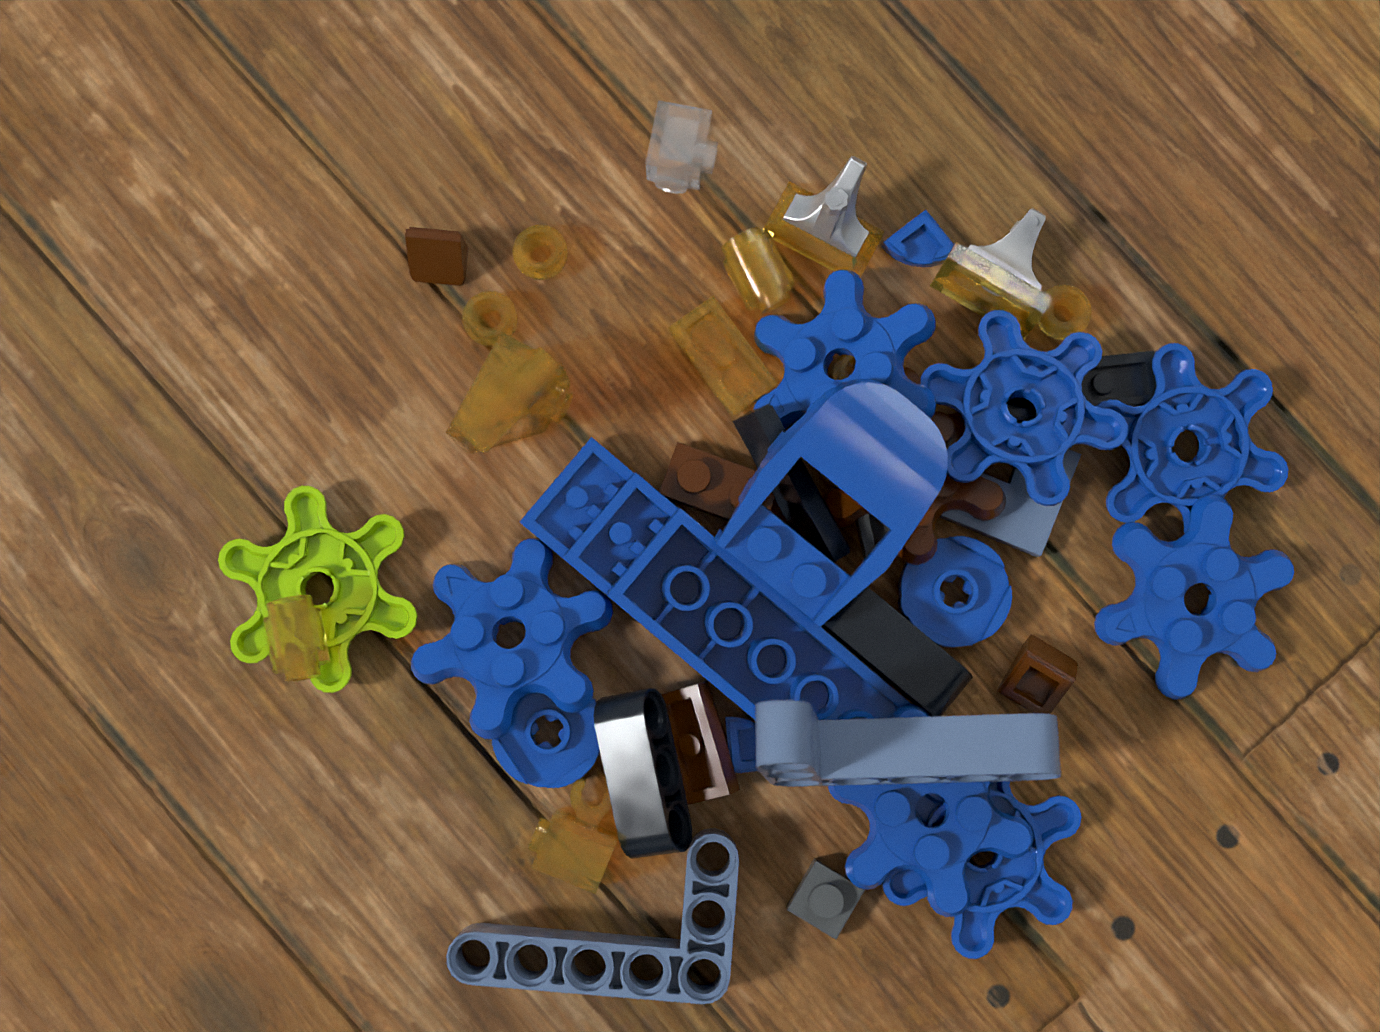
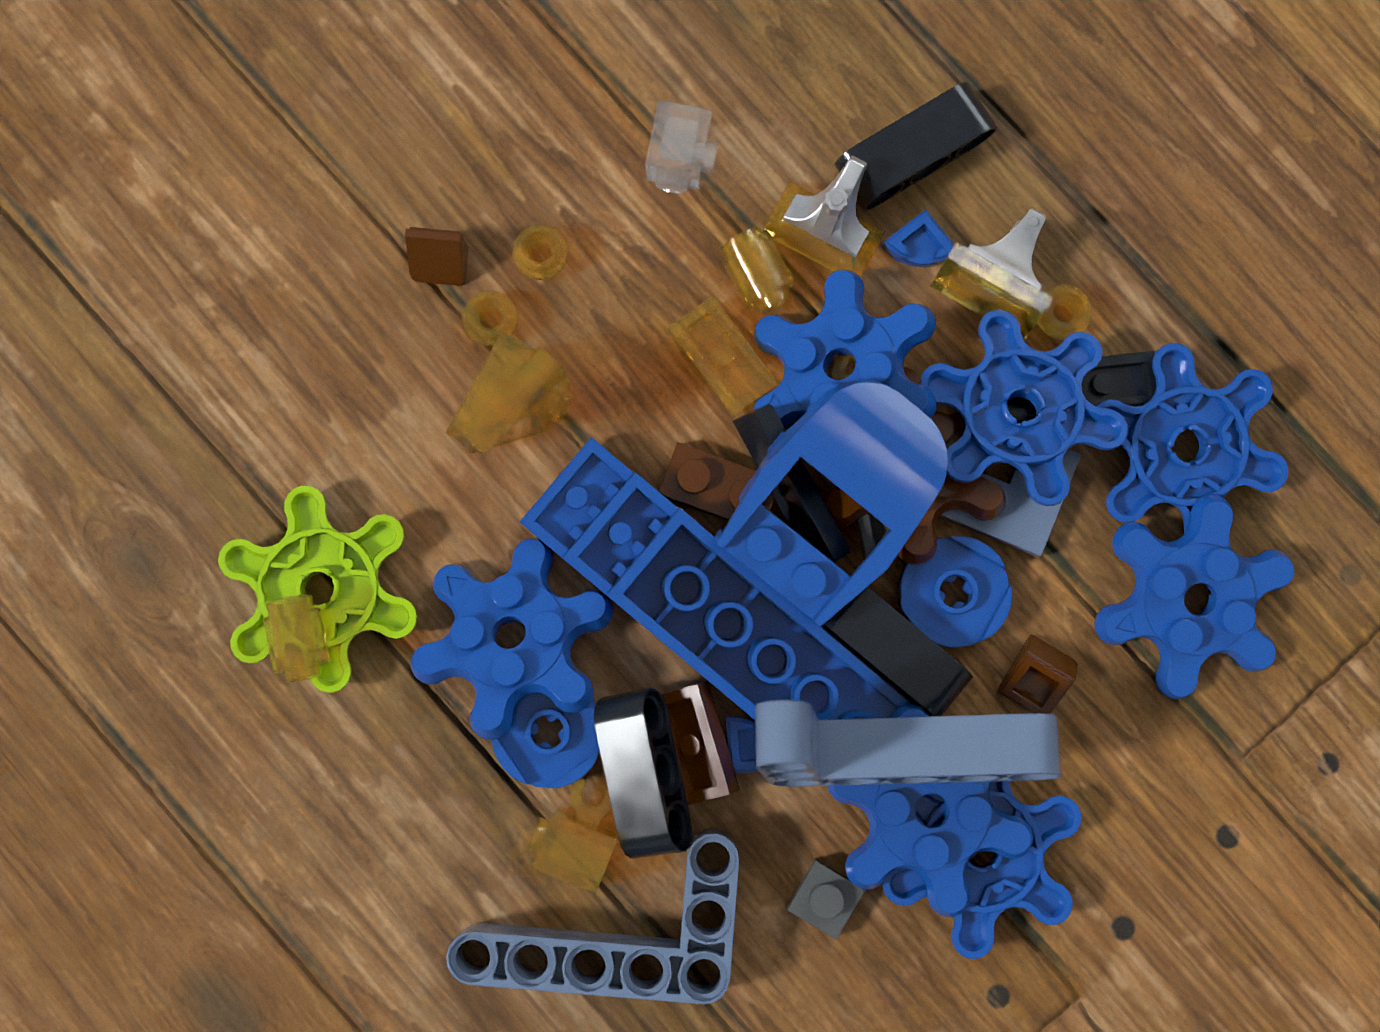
(919, 144): none -> black beam

